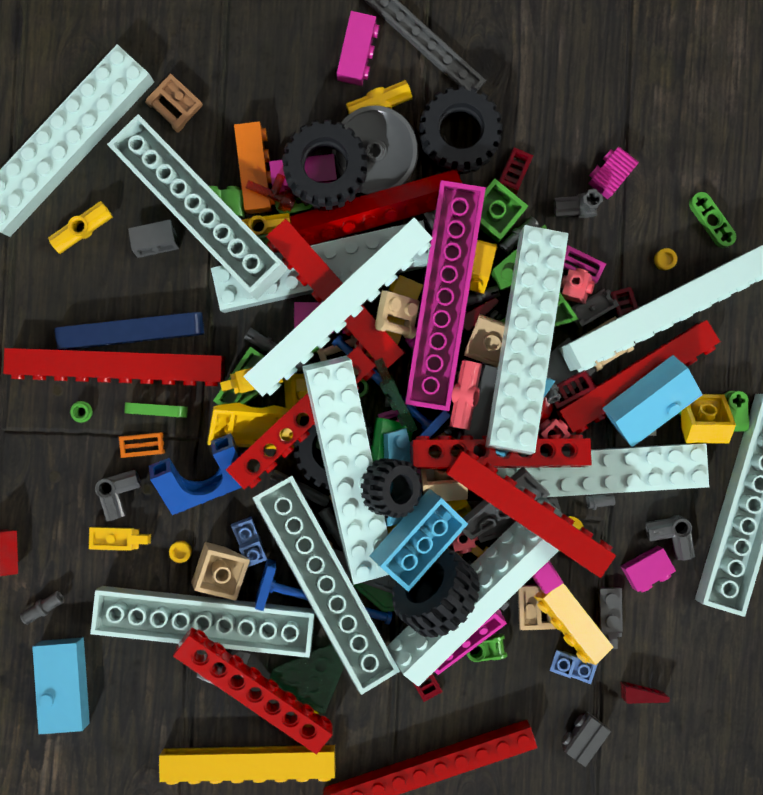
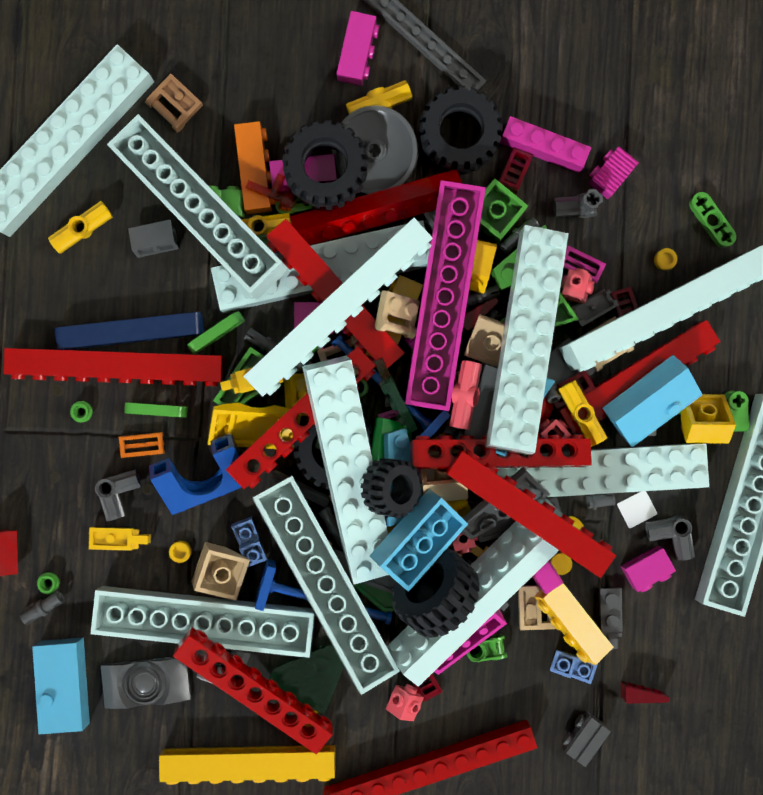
(43, 587): none -> bright green plate
(145, 683): none -> dark grey slope
(216, 332): none -> bright green beam
(404, 702): none -> coral brick
(545, 145): none -> dark pink brick
(561, 563): none -> yellow tile
(575, 400): none -> yellow piece
(637, 509): none -> white sticker

